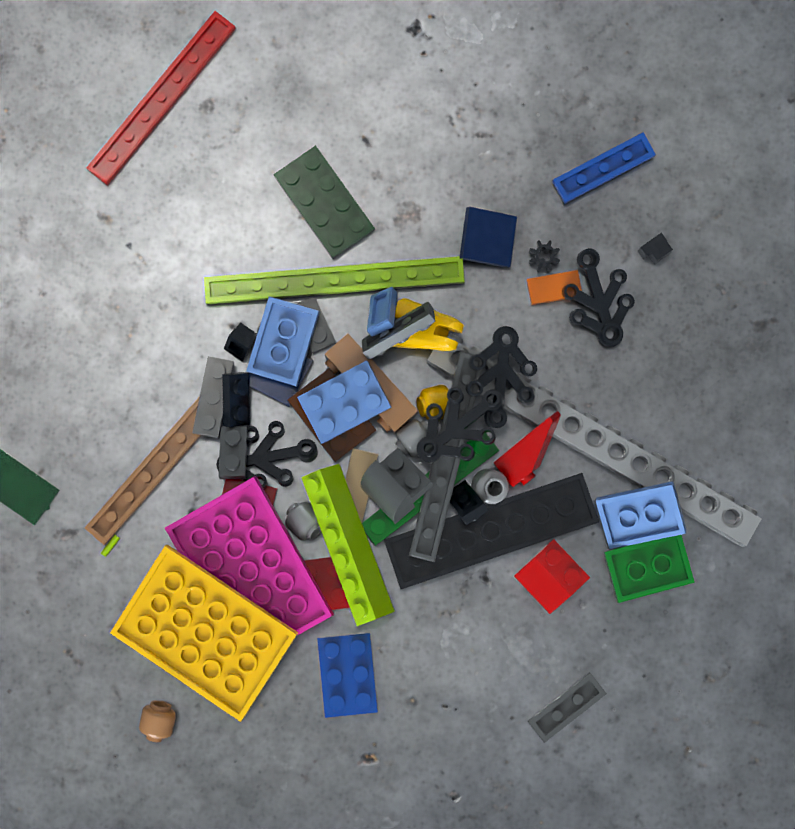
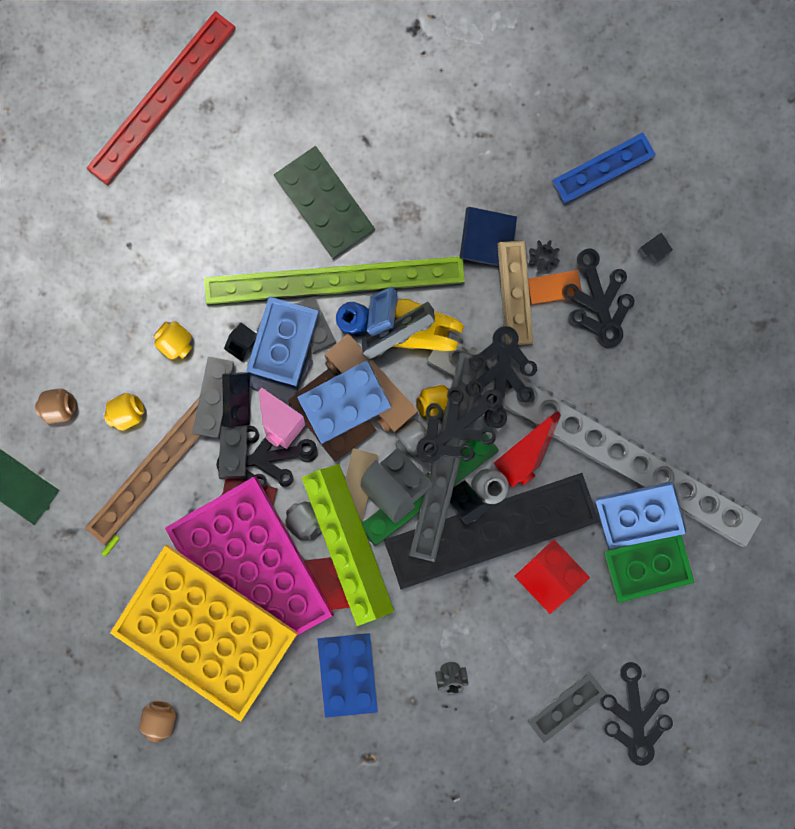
(55, 406): none -> medium nougat head
(124, 411): none -> yellow head
(172, 340): none -> yellow head
(279, 420): none -> bright pink slope
(353, 318): none -> blue piece
(451, 678): none -> dark grey gear
(515, 290): none -> tan tile
(637, 719): none -> black plant

